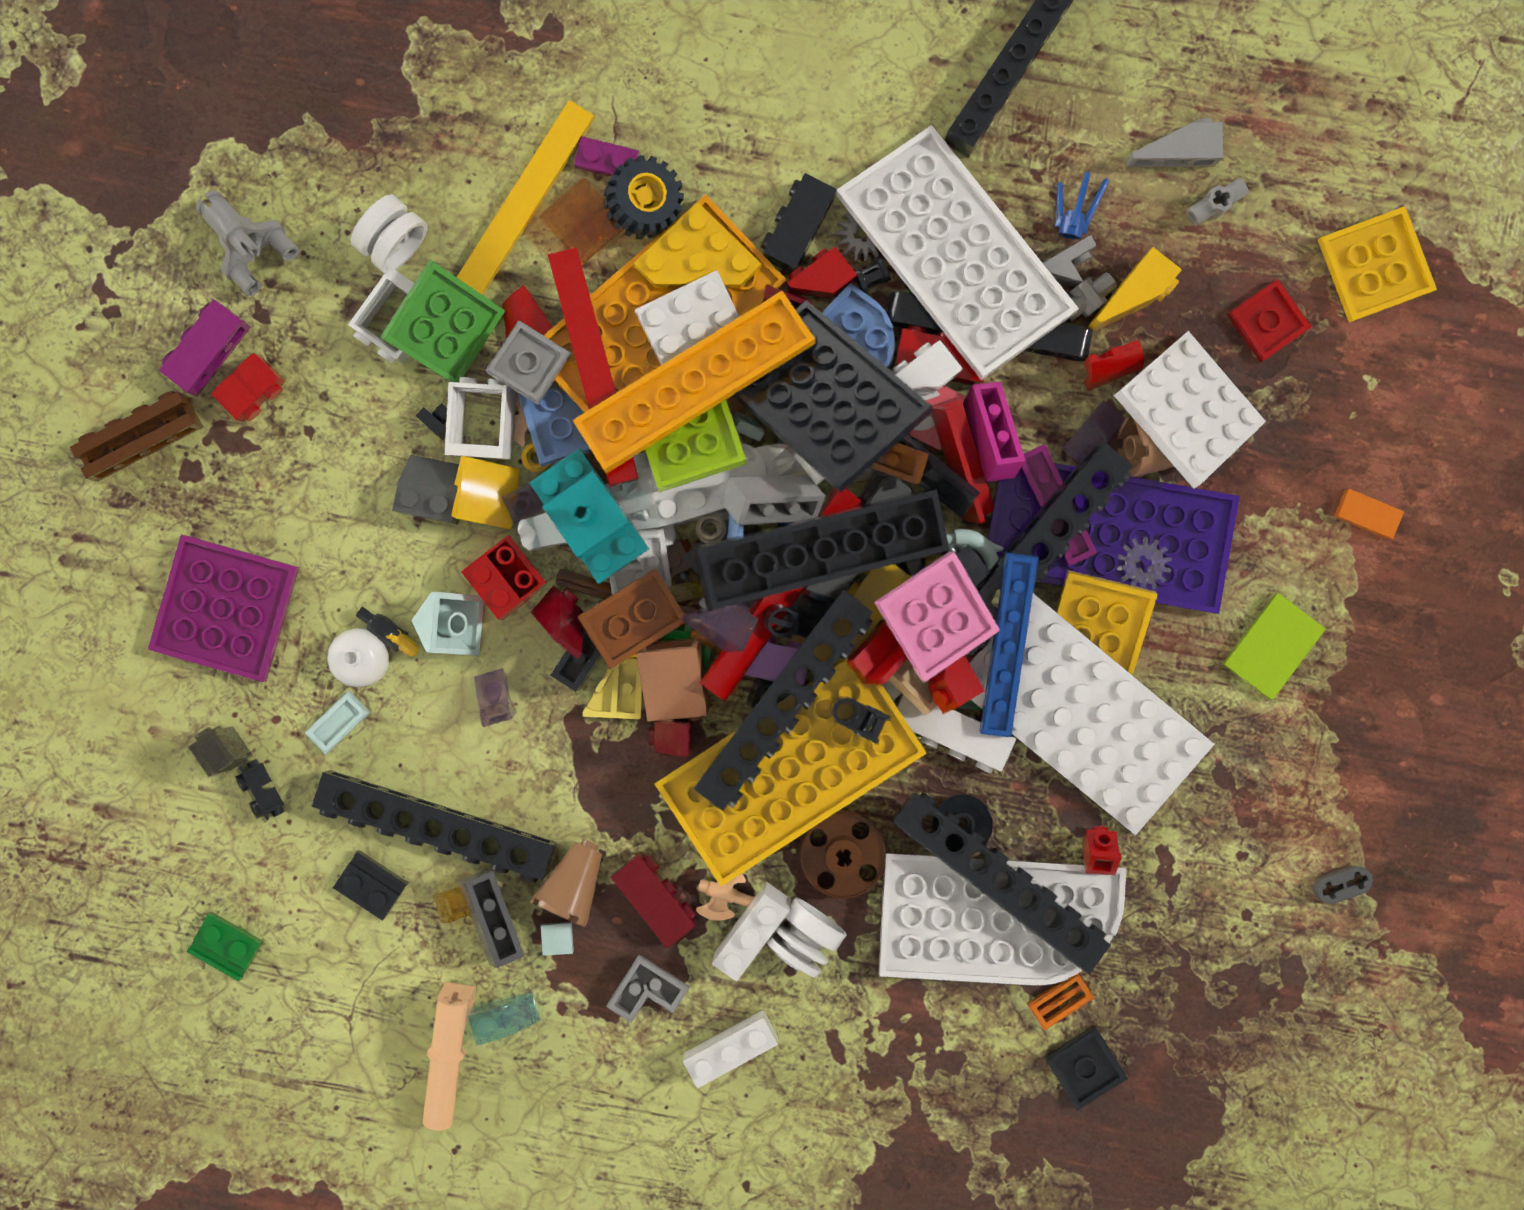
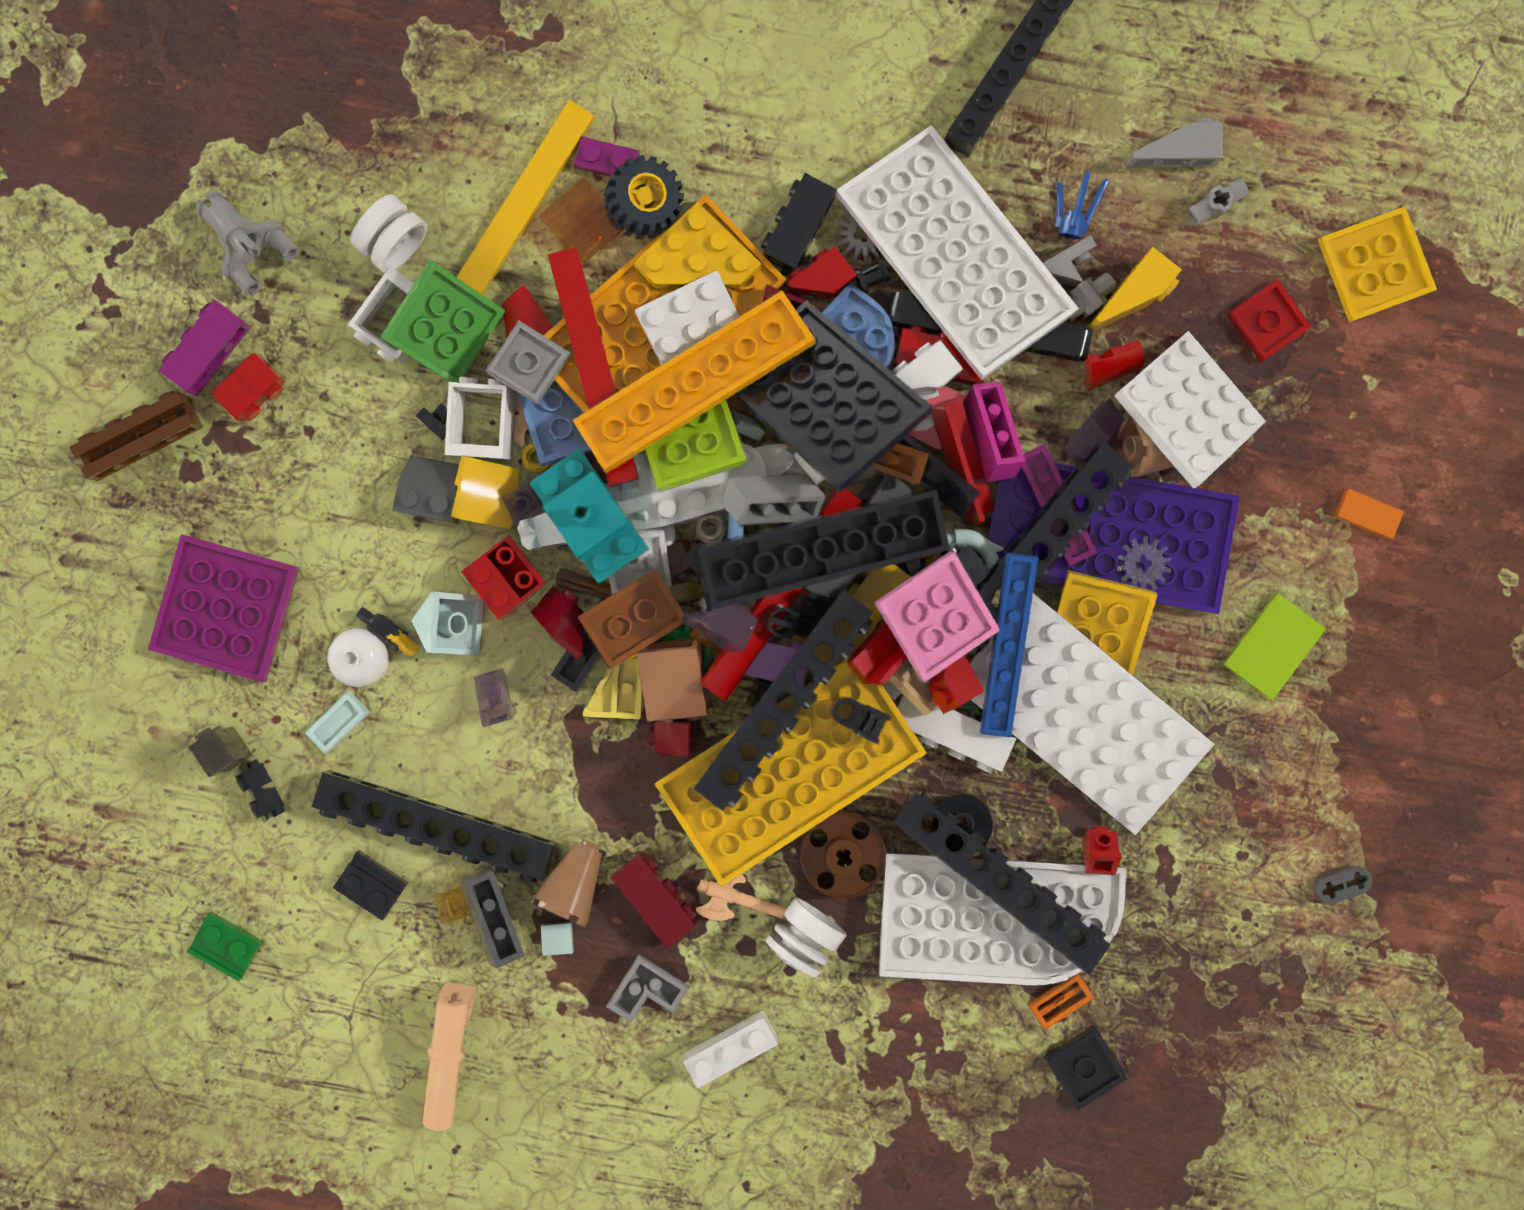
(503, 1018): clear light blue slope -> none
(751, 931): white brick -> none

